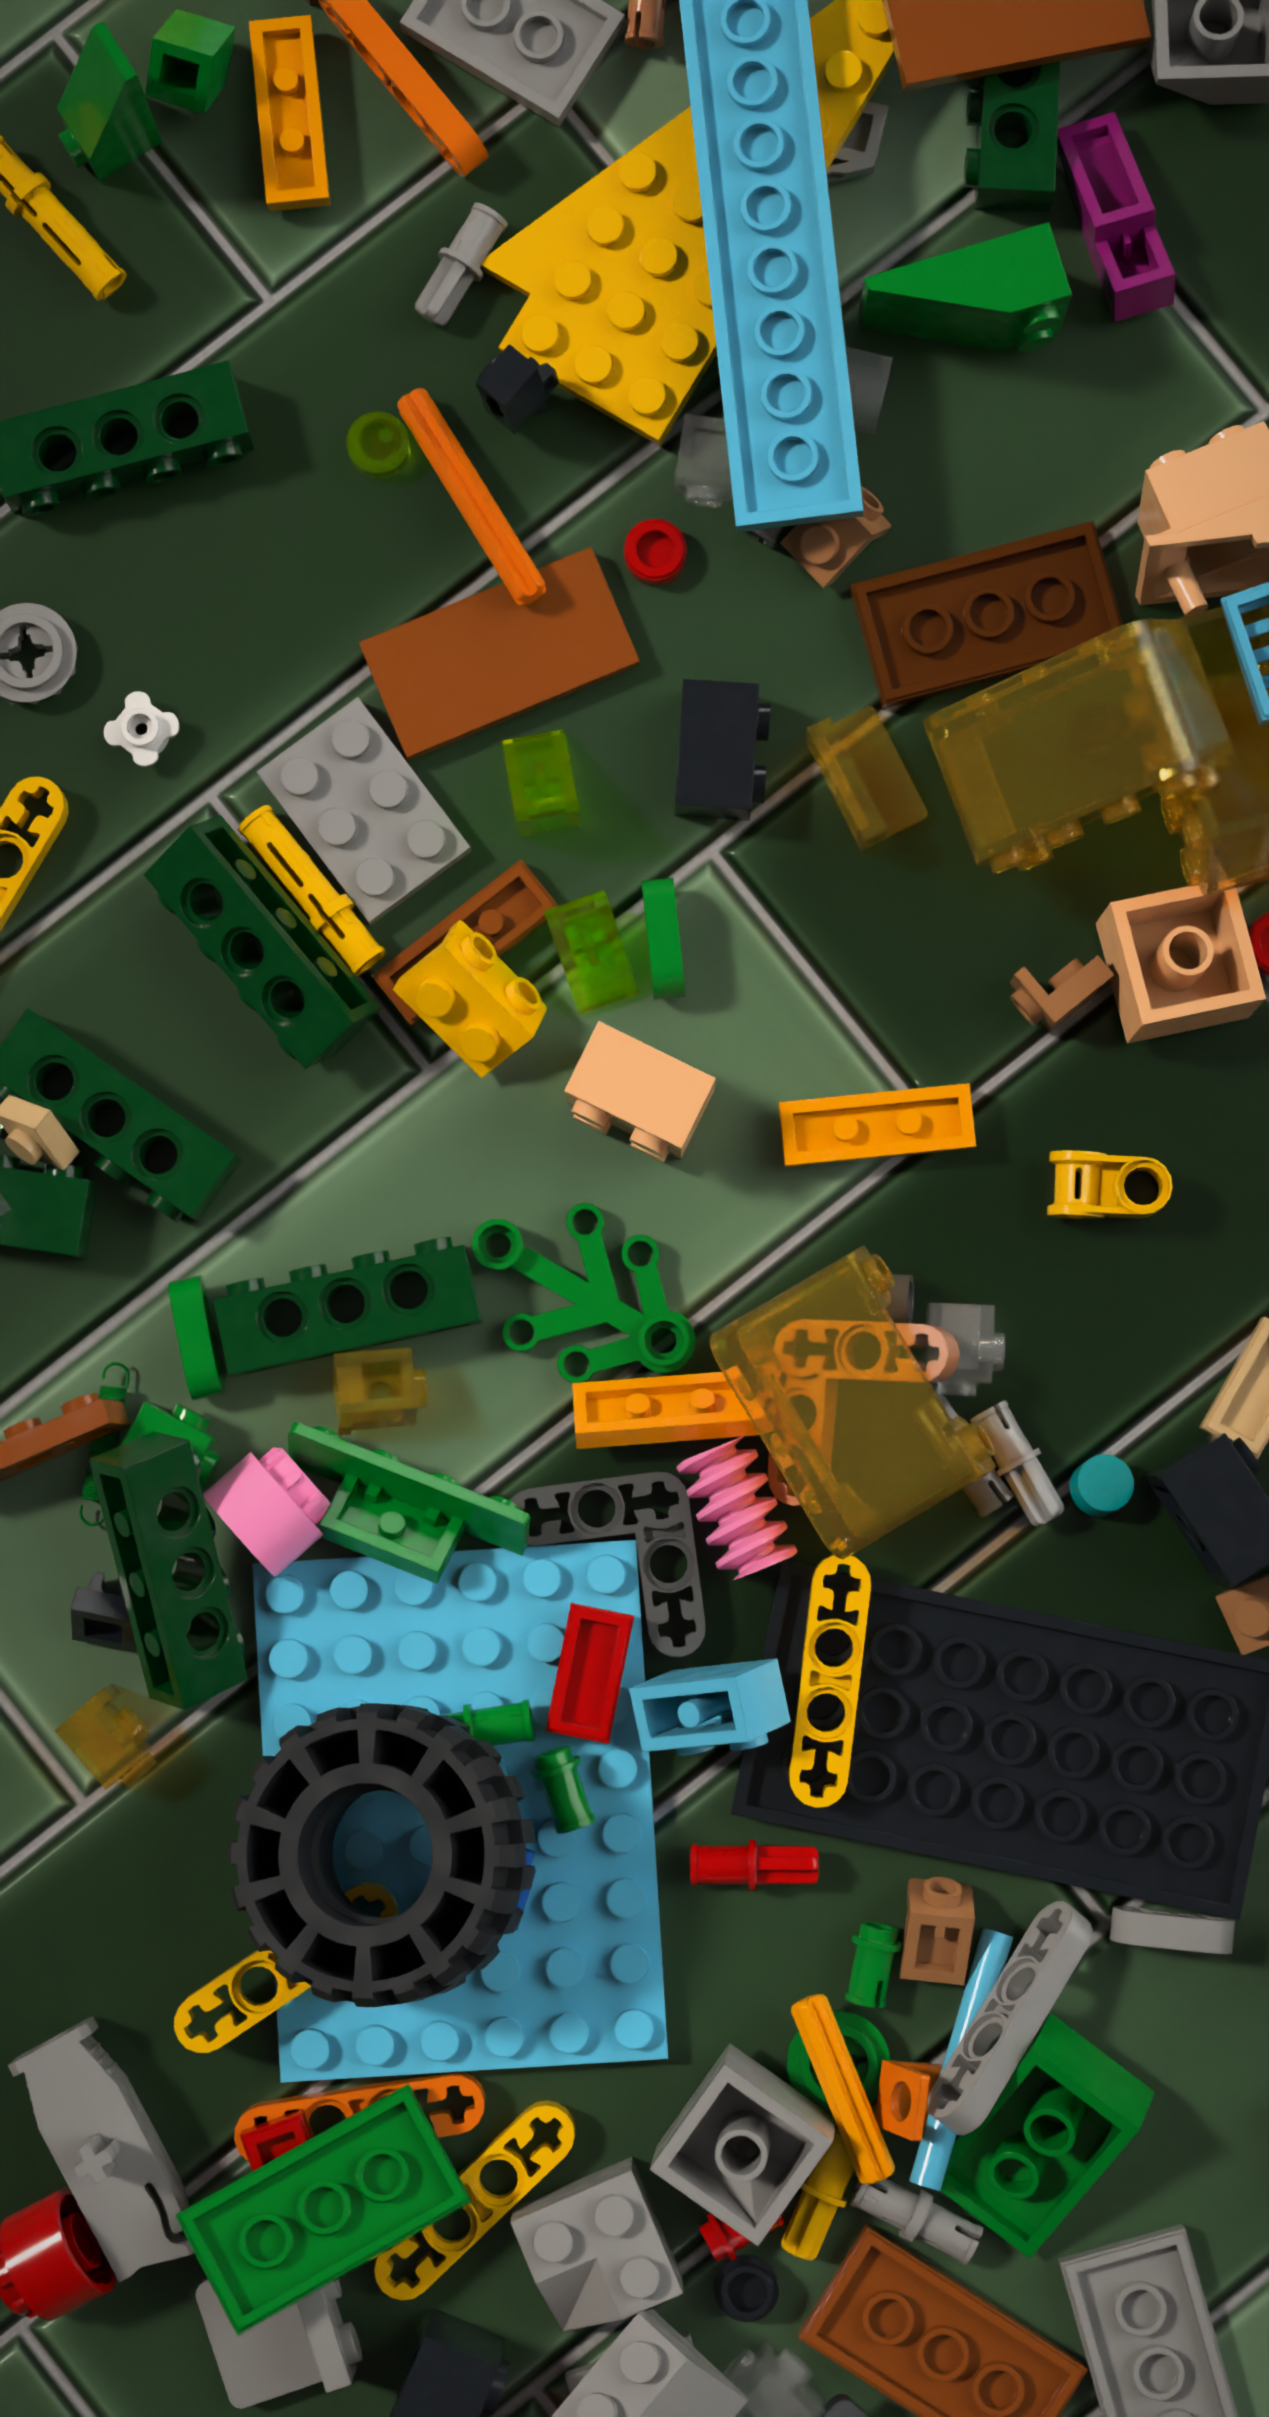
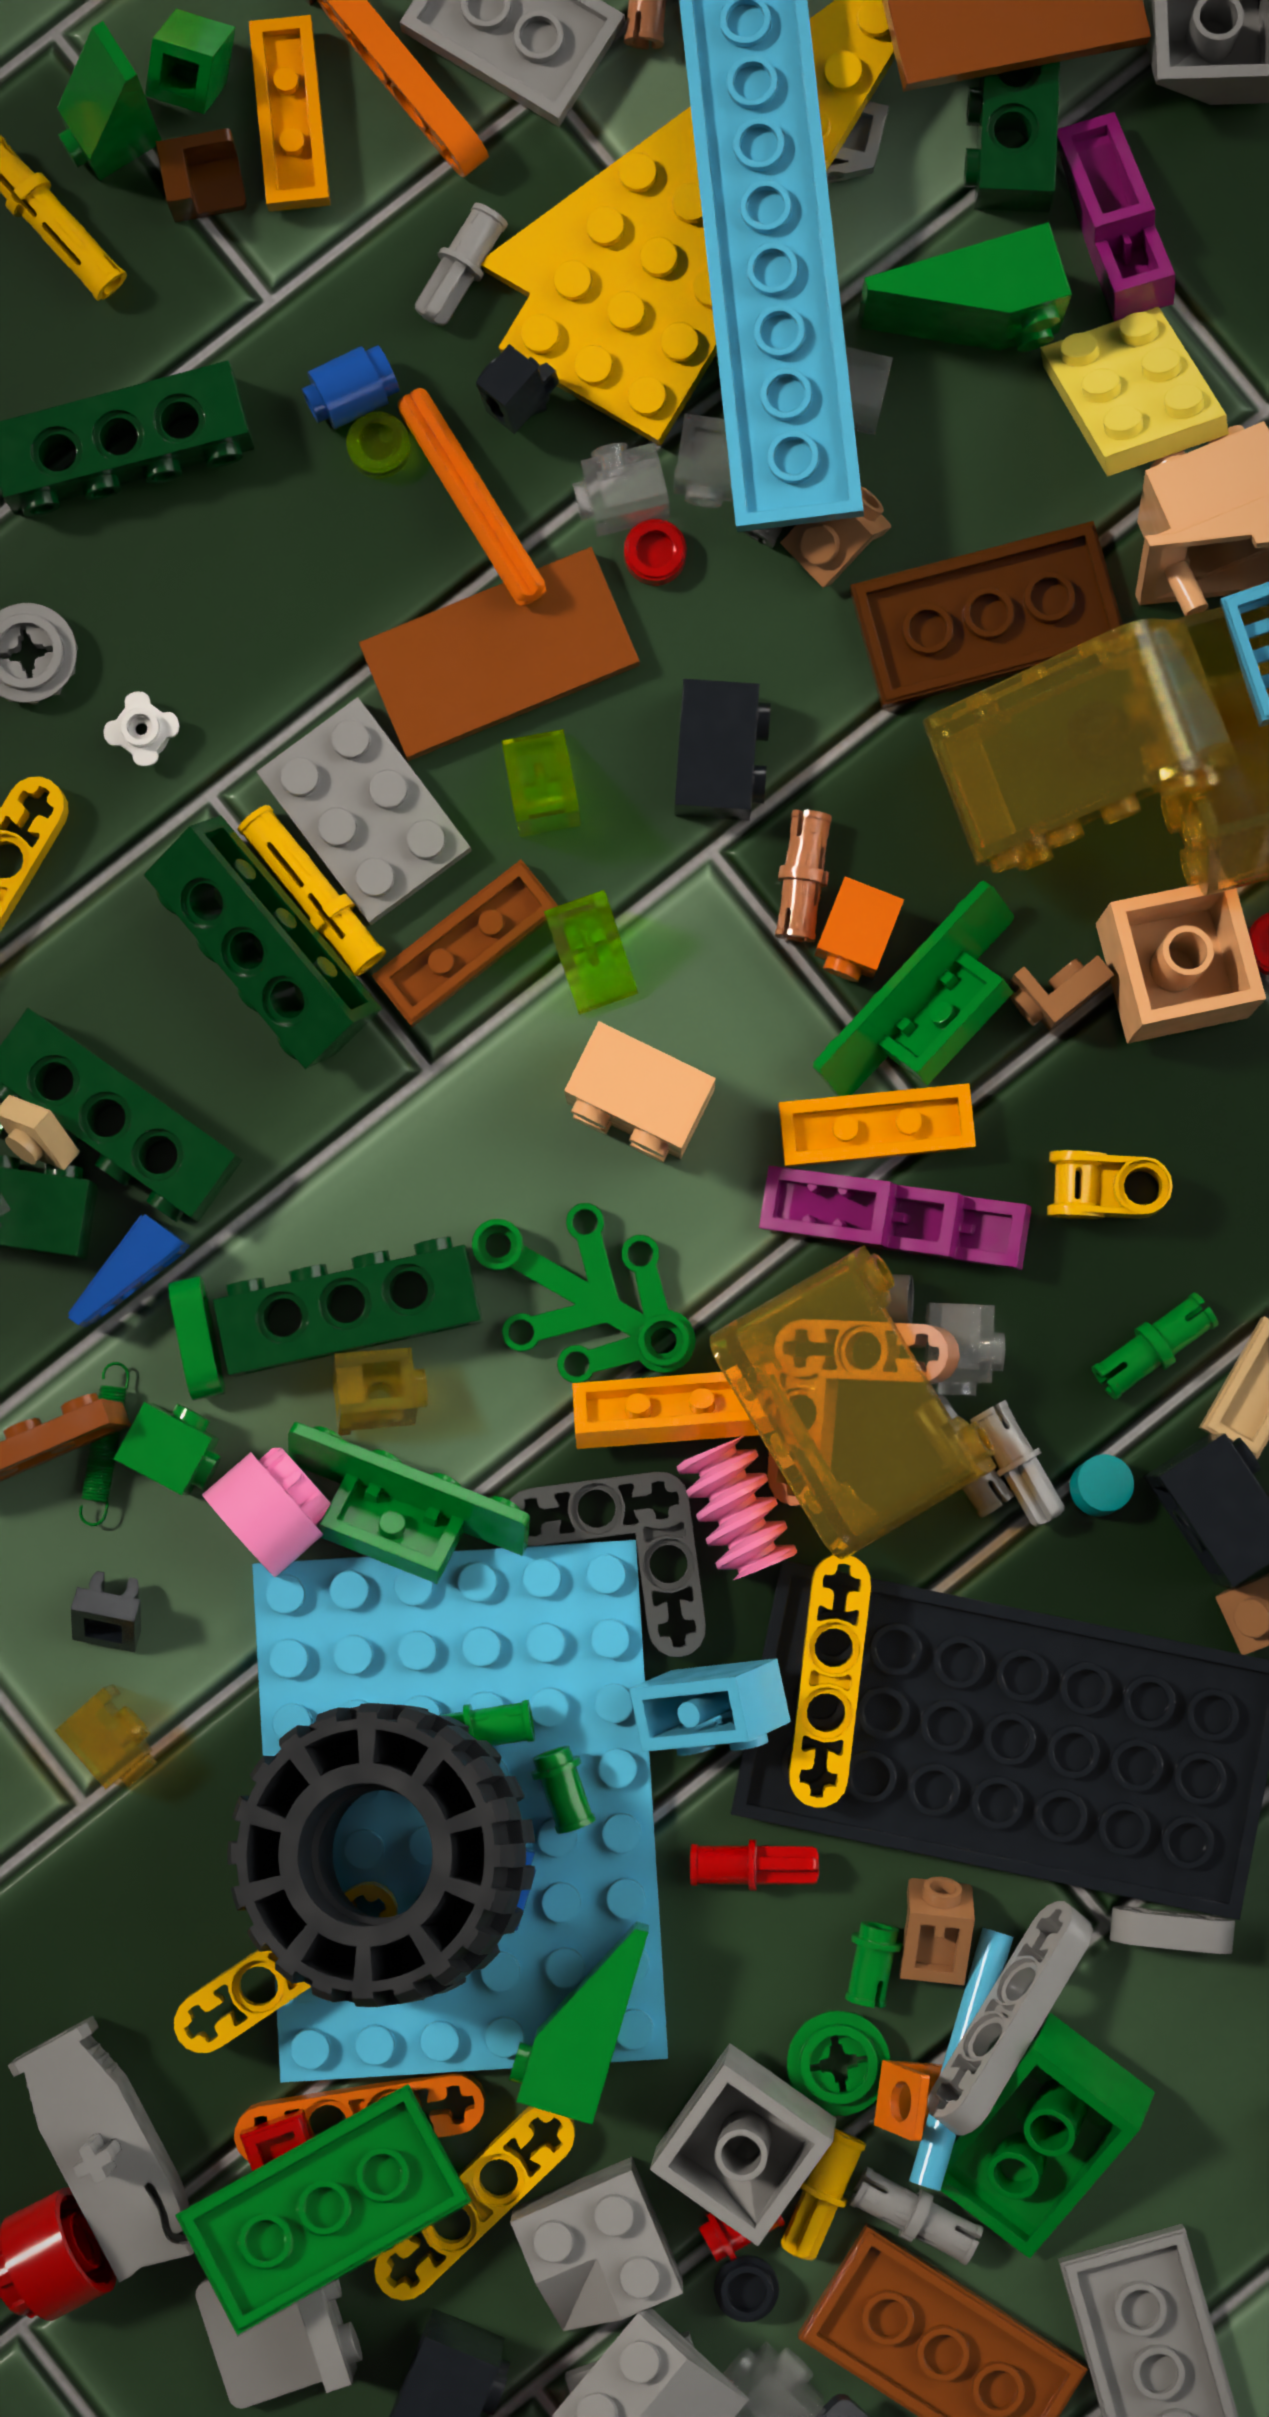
(130, 1484): dark green brick -> none
(134, 1262): none -> blue slope
(201, 175): none -> reddish brown panel
(350, 386): none -> blue brick
(472, 999): yellow bracket -> none
(577, 2040): none -> green slope
(589, 1673): red tile -> none
(621, 488): none -> clear brick
(663, 938): green beam -> none
(803, 875): none -> nougat pin
(843, 2089): light orange axle -> none
(857, 930): none -> orange brick
(865, 776): clear yellow panel -> none
(895, 1217): none -> magenta slope
(929, 1003): none -> green bracket
(1134, 391): none -> light yellow plate
(1155, 1345): none -> green pin

